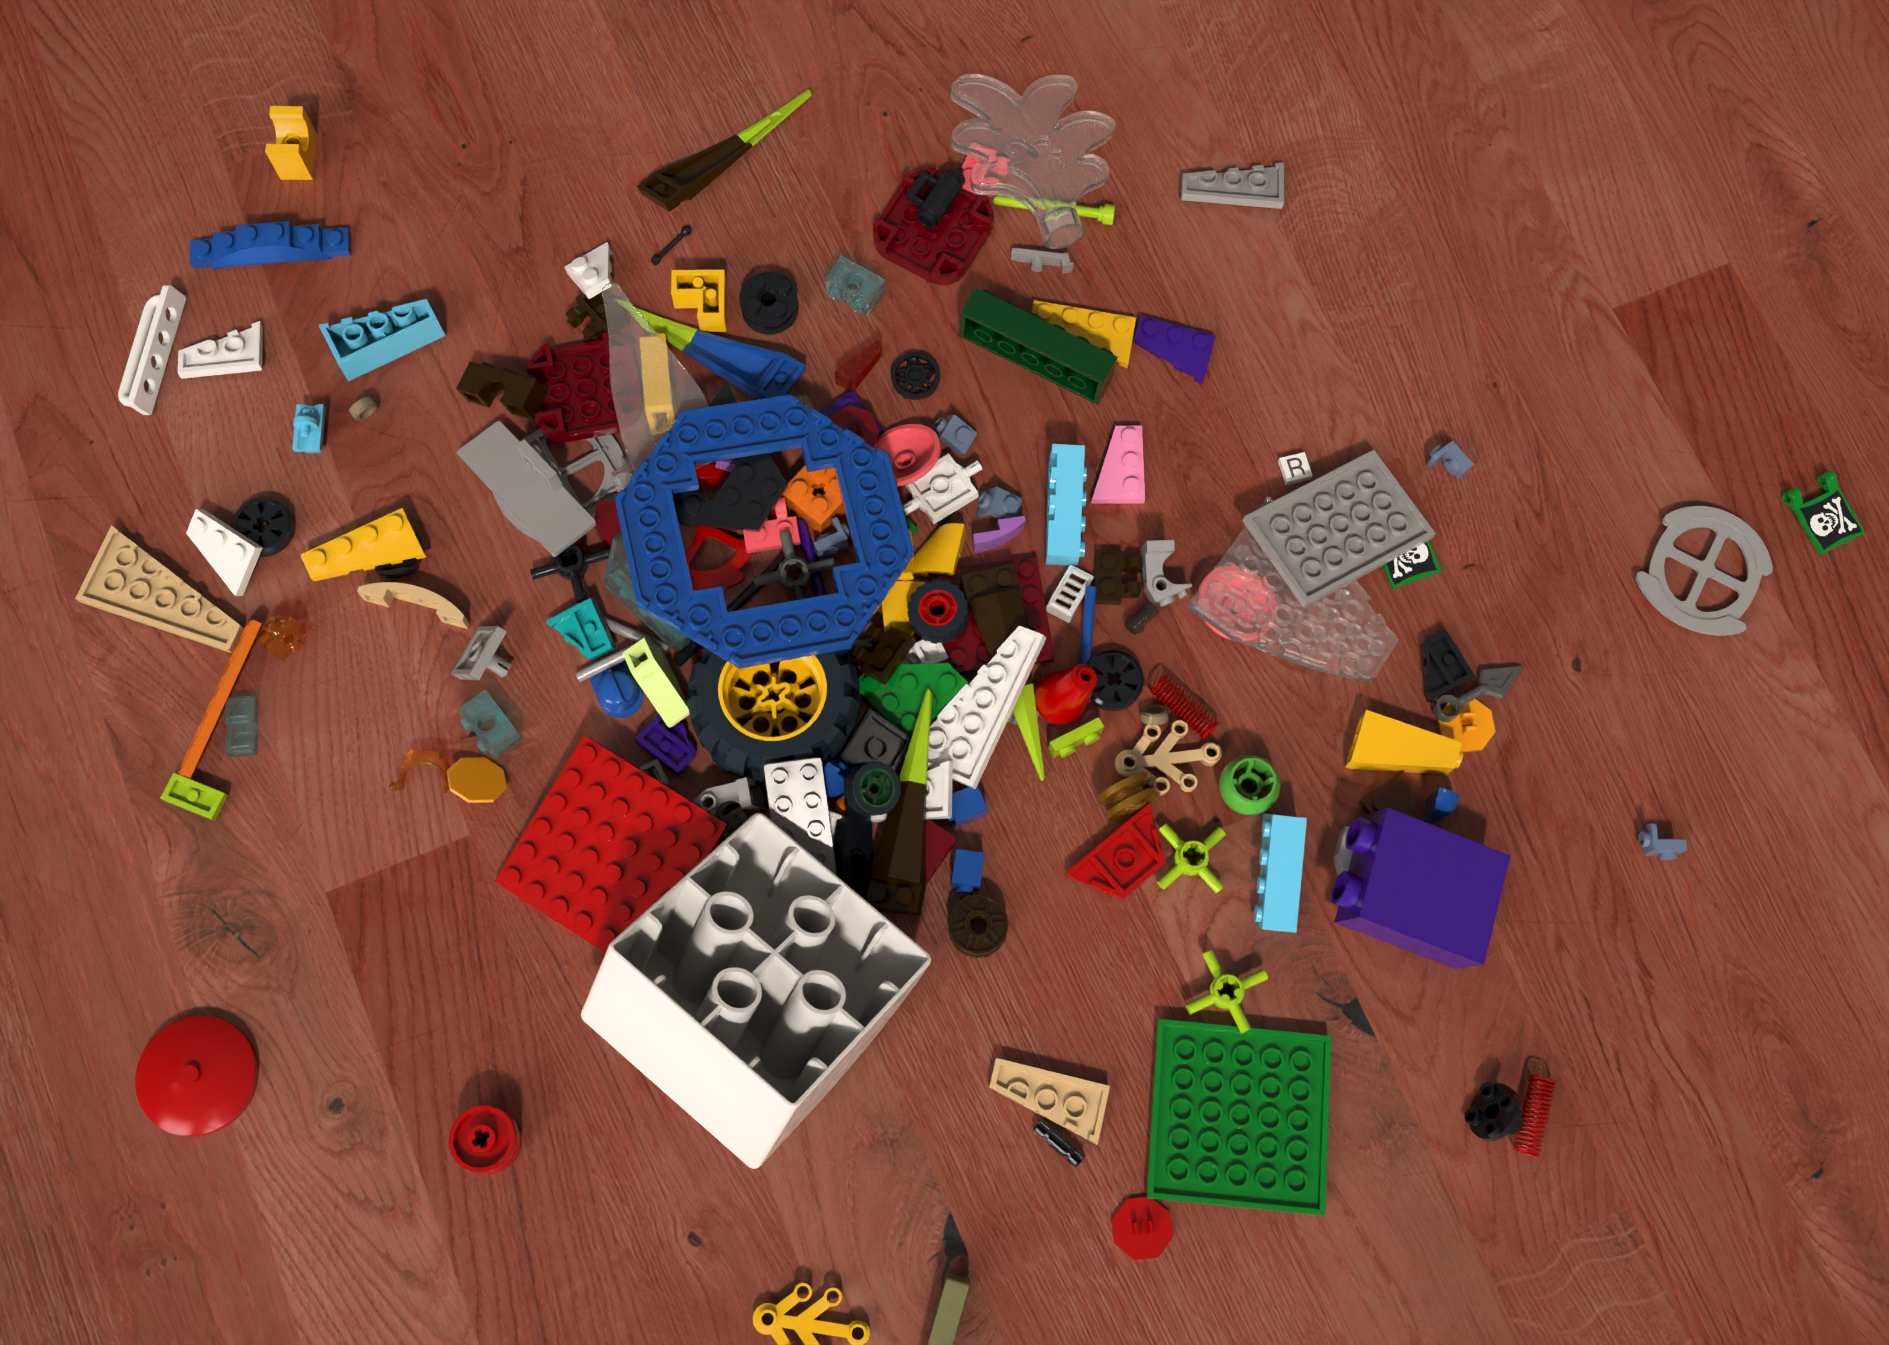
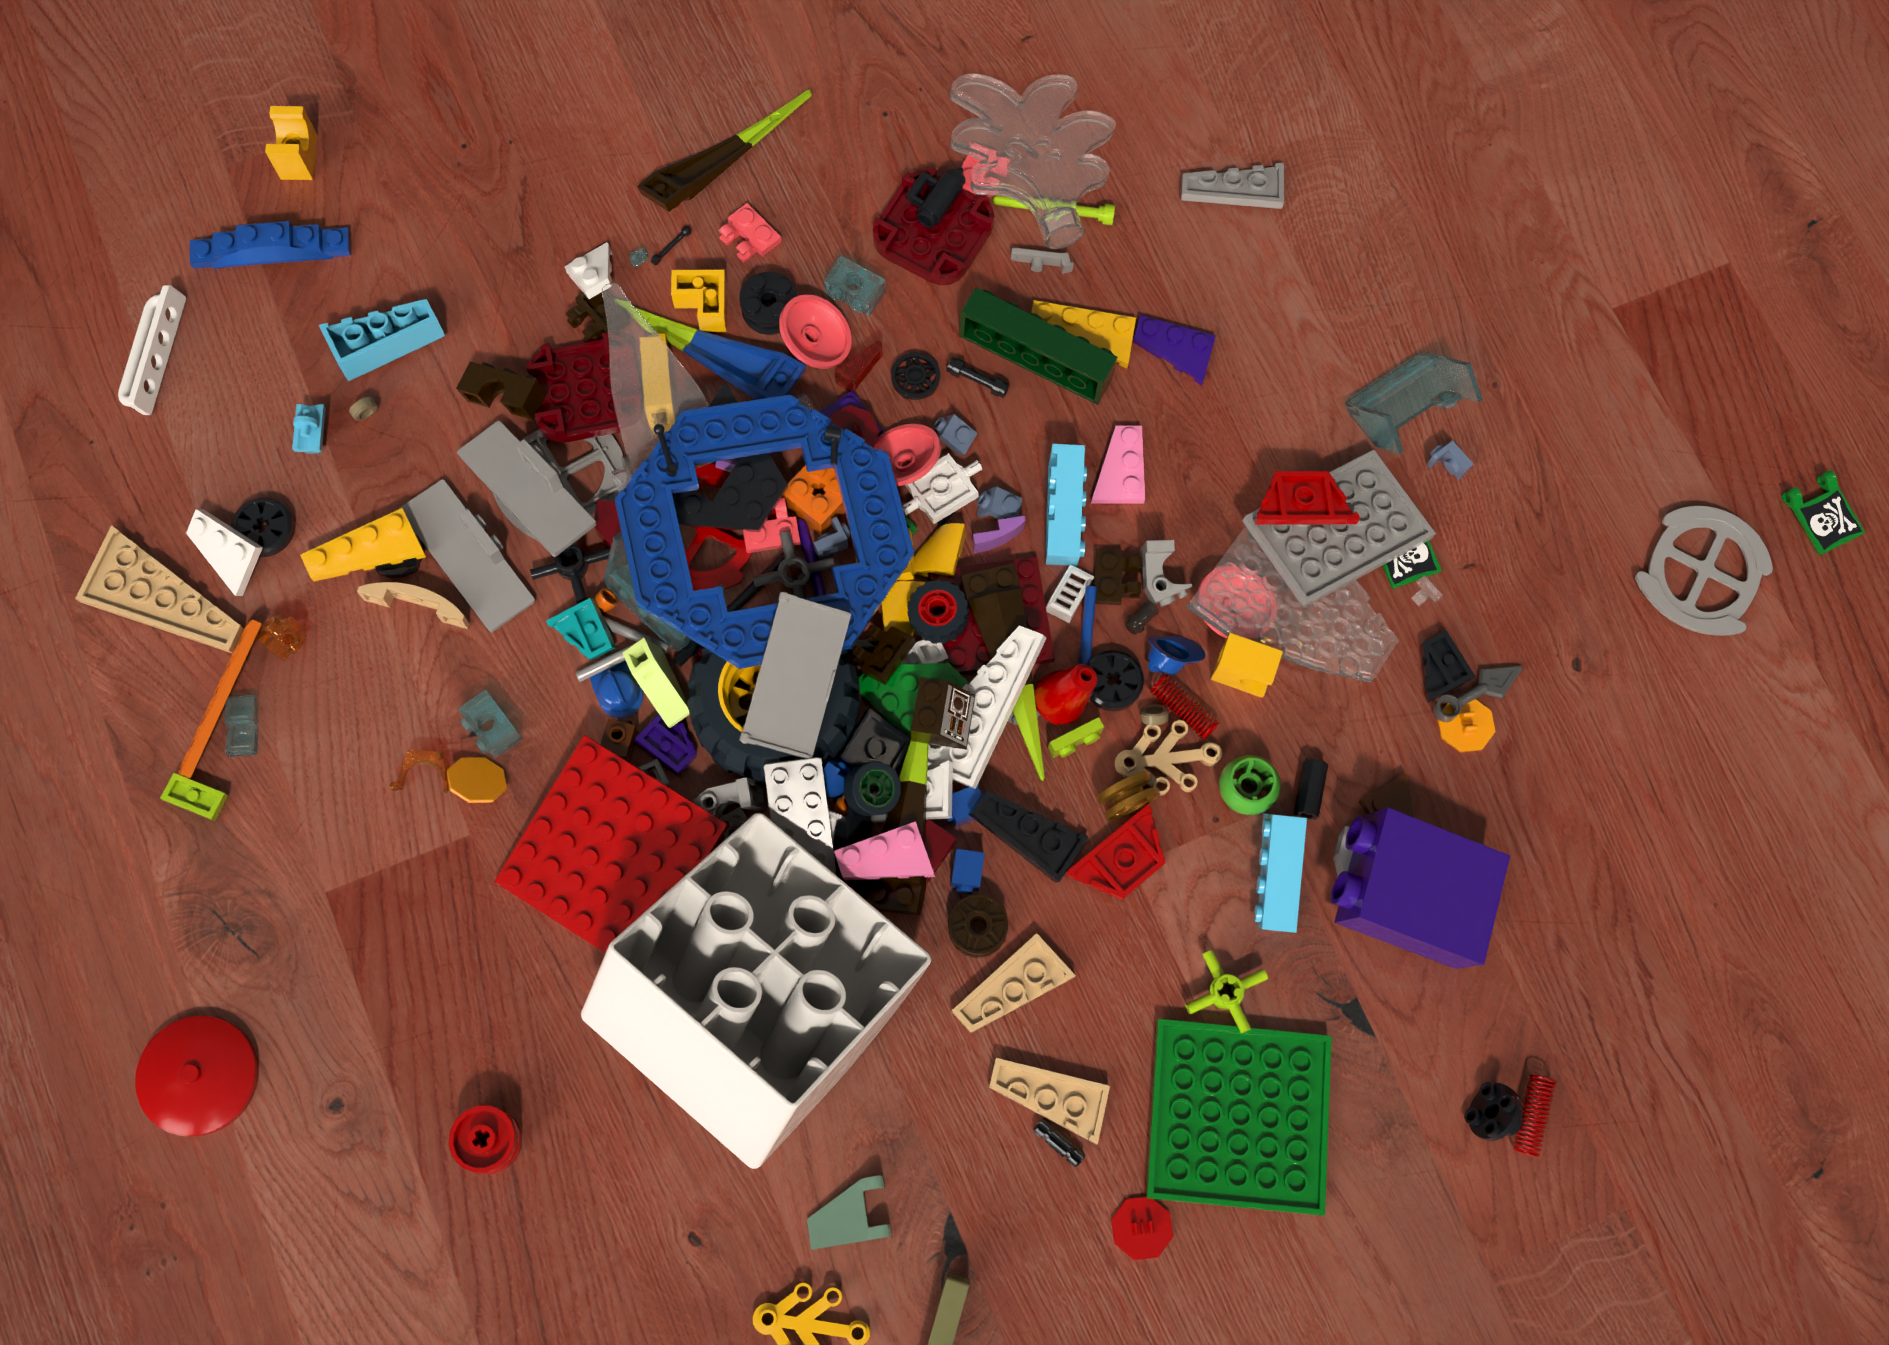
(228, 355): white wing -> none
(468, 555): none -> light grey bracket
(481, 655): light grey tile -> none
(606, 600): none -> orange hinge
(620, 737): none -> reddish brown brick
(638, 257): none -> clear light blue rock
(671, 469): none -> black hinge
(754, 229): none -> coral plate
(795, 676): none -> light grey door
(815, 331): none -> coral dish
(833, 435): none -> black hand
(846, 1219): none -> sand green flag
(890, 854): none -> bright pink wing
(942, 714): none -> dark brown slope
(998, 386): none -> black bar
(1016, 982): none -> tan wing
(1038, 840): none -> black wing
(1172, 653): none -> blue piece
(1183, 866): lime bar -> none
(1246, 665): none -> yellow piece
(1295, 468): white tile -> none
(1304, 500): none -> red wing
(1311, 789): none -> black axle
(1401, 747): yellow slope -> none
(1409, 392): none -> clear light blue windscreen
(1426, 592): none -> clear tile
(1440, 805): blue brick -> none
(1664, 848): sand blue bracket -> none

